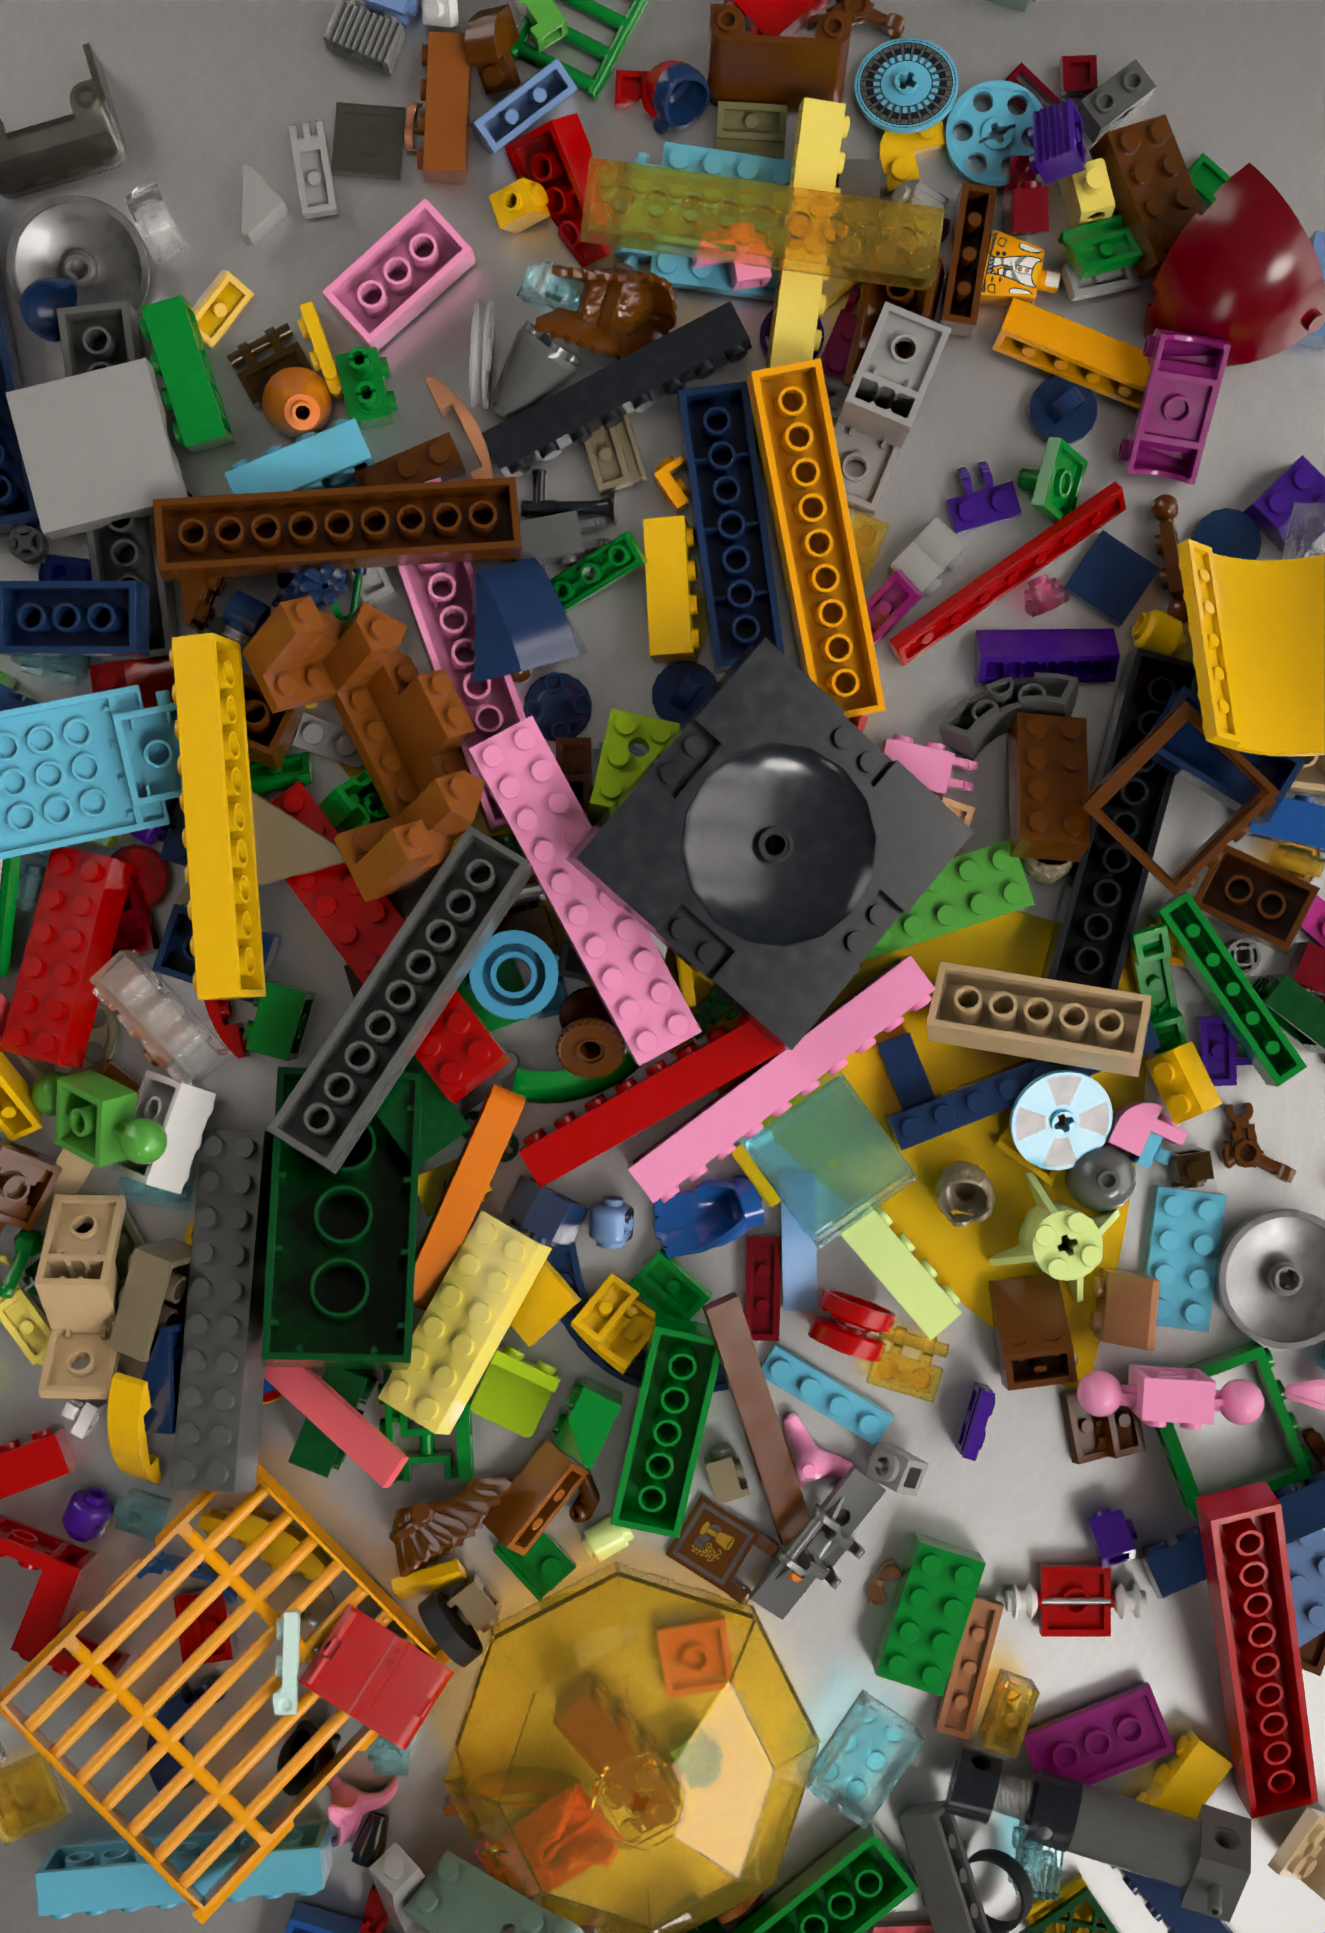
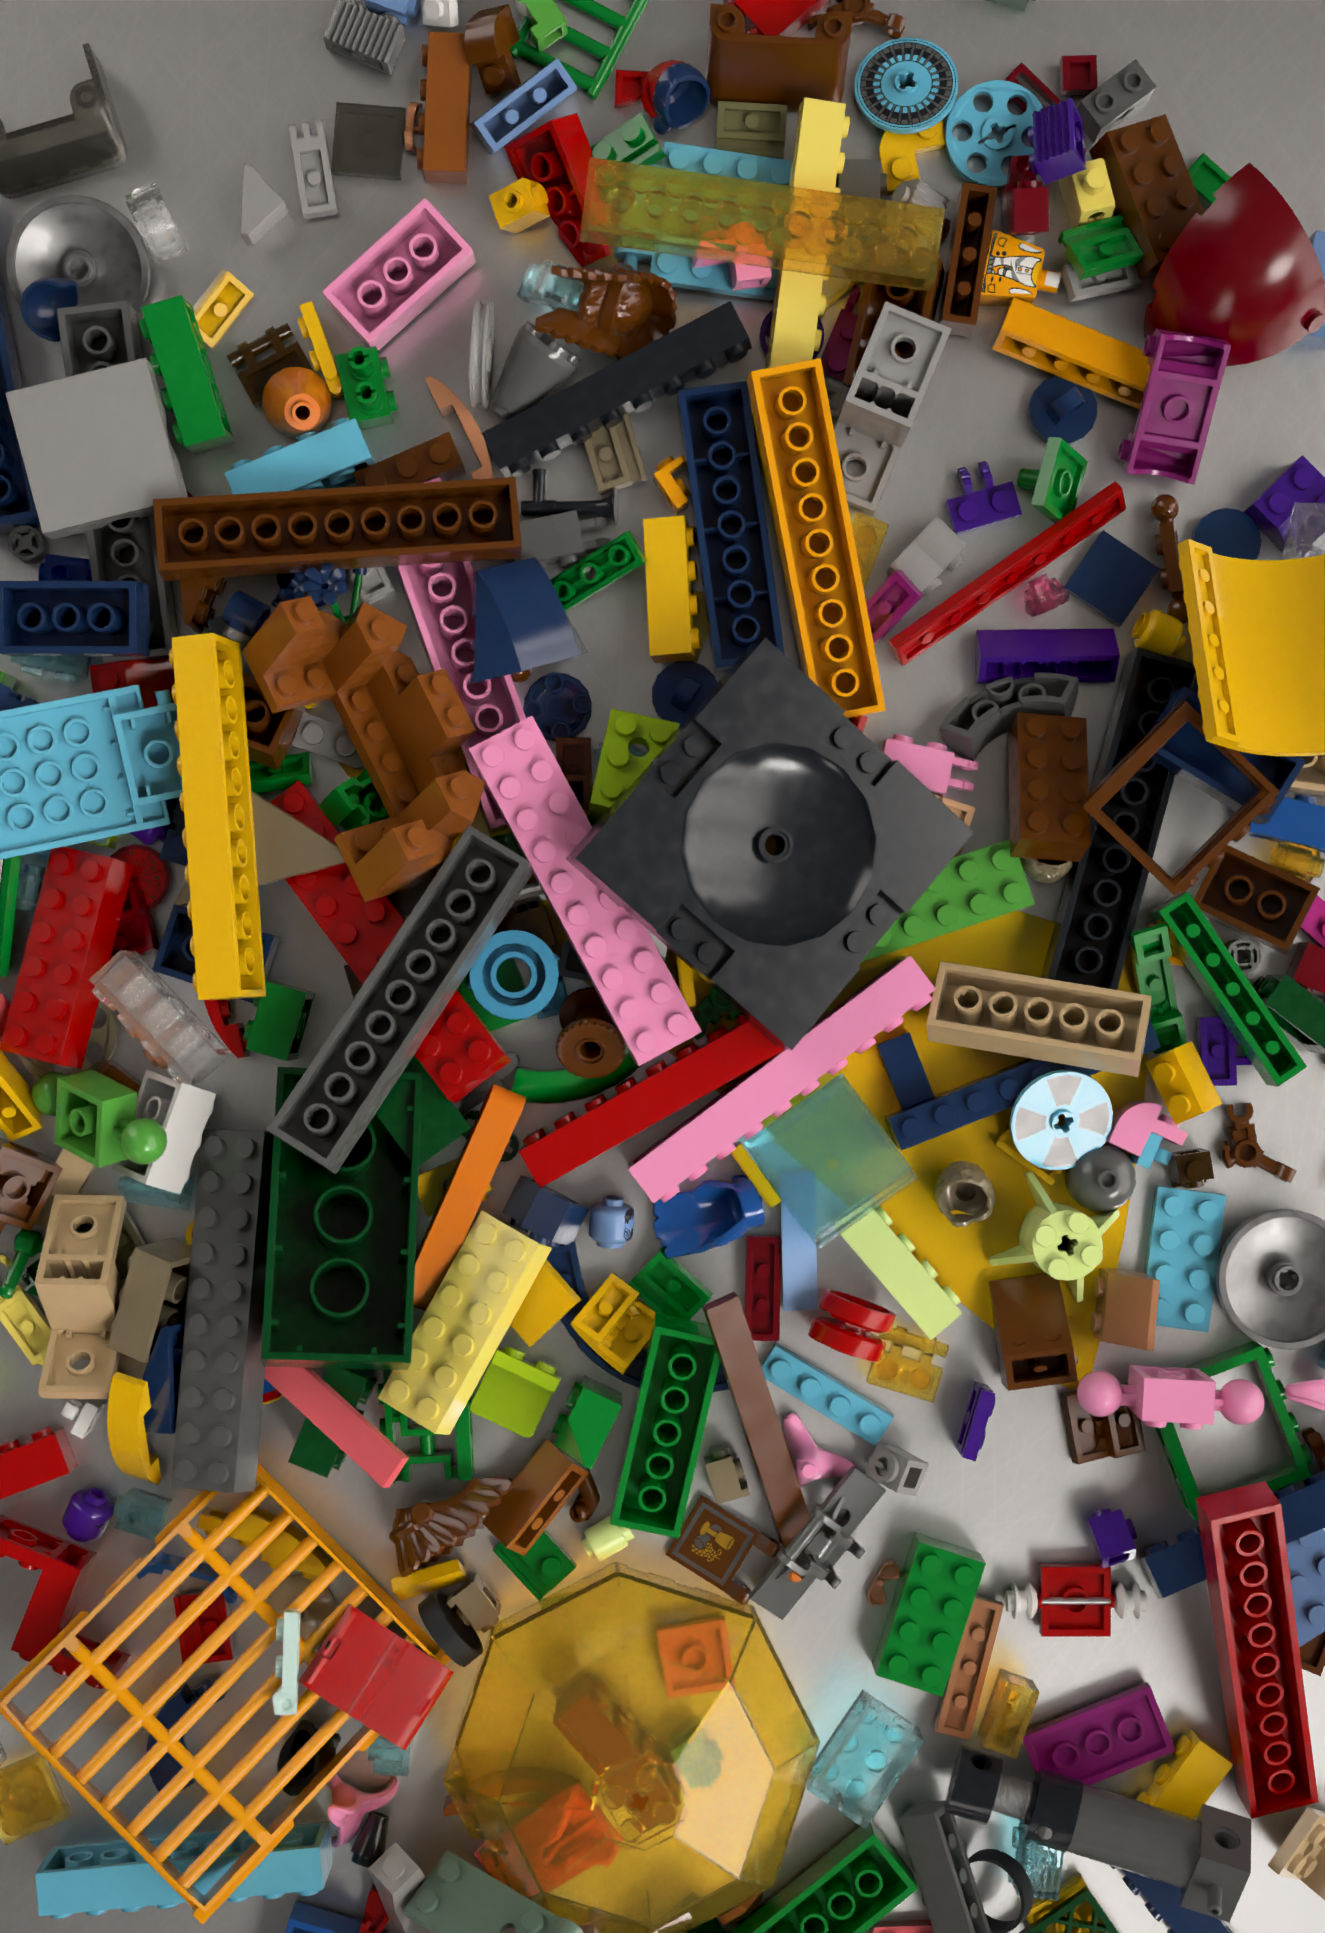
(630, 143): none -> green plate

